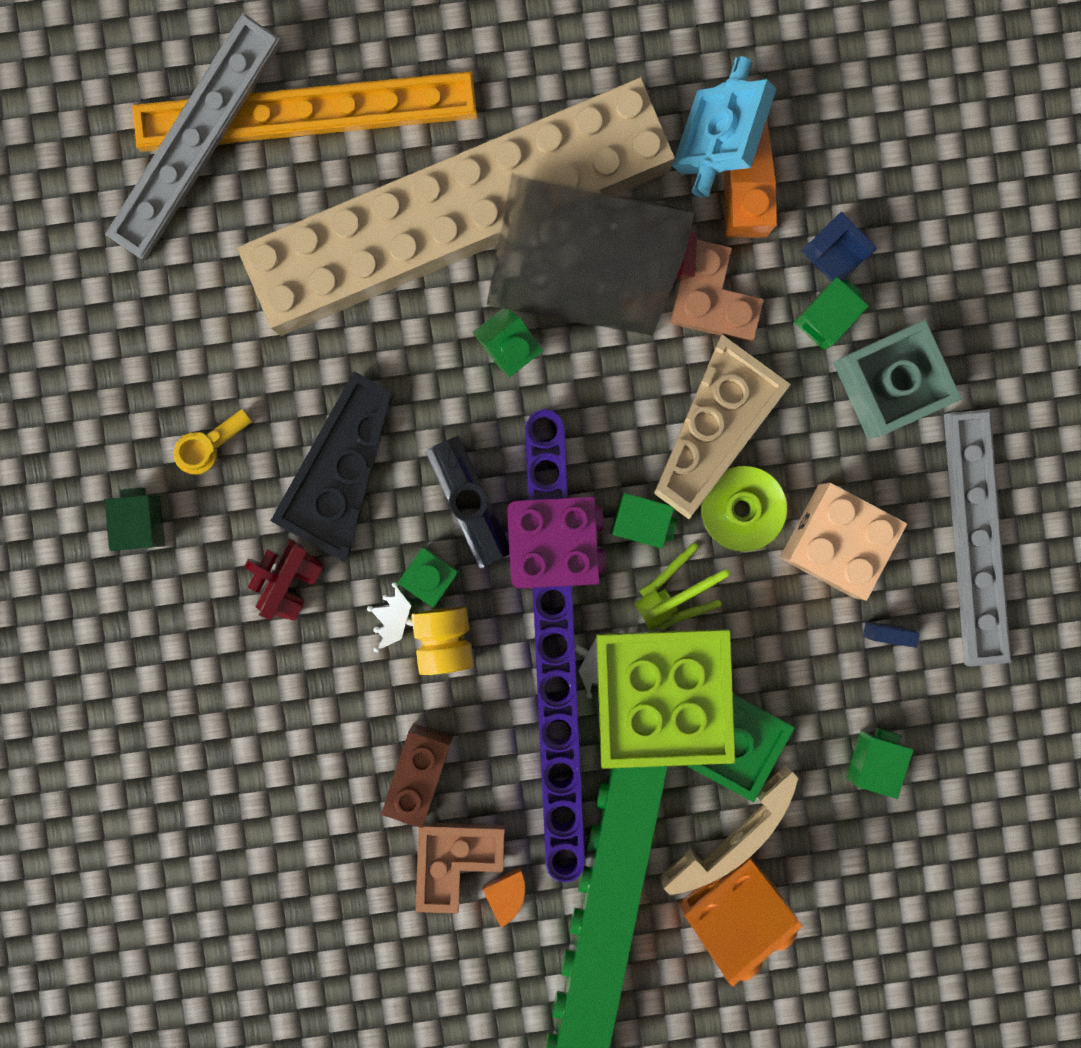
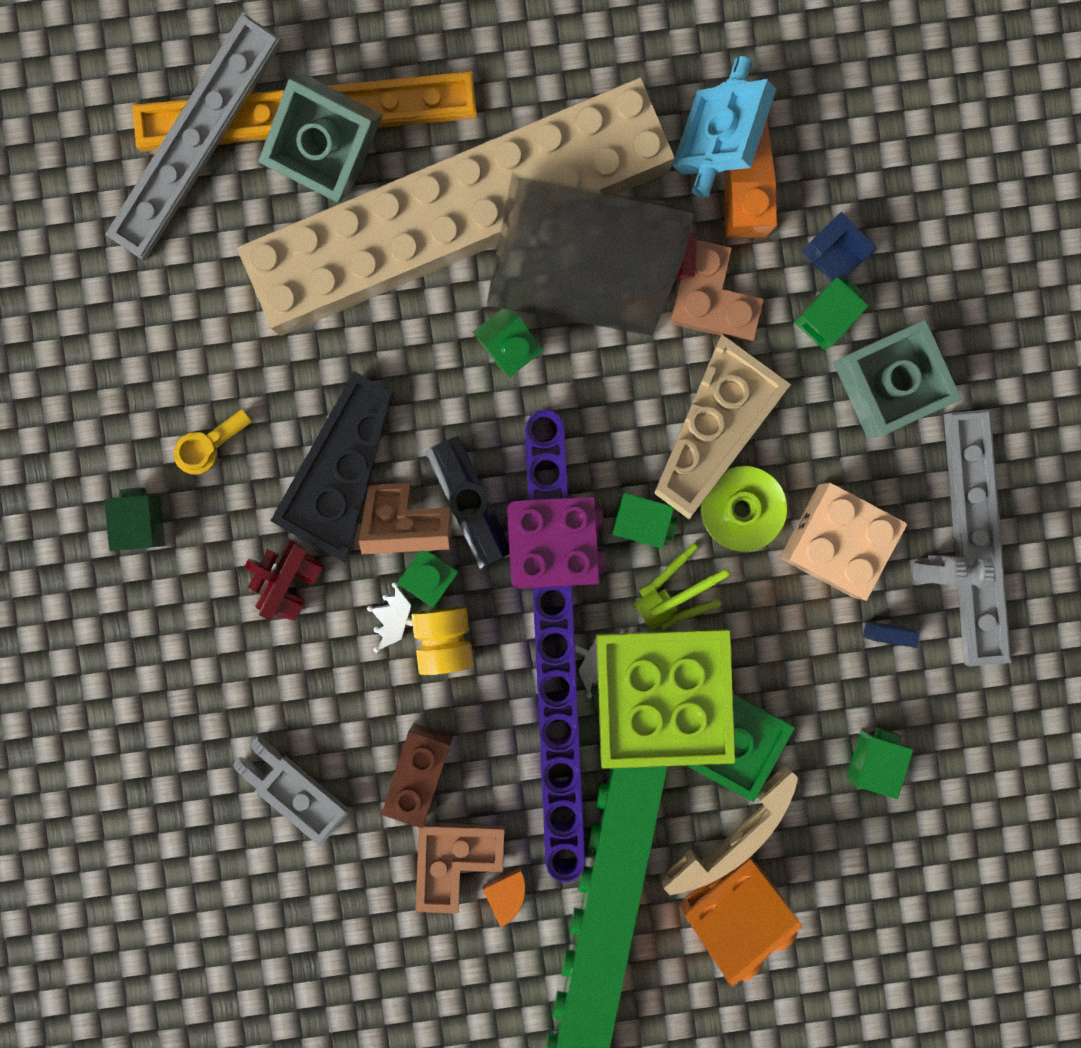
(293, 792): none -> light grey hinge
(320, 137): none -> sand green brick
(394, 527): none -> nougat plate
(955, 571): none -> light grey hinge

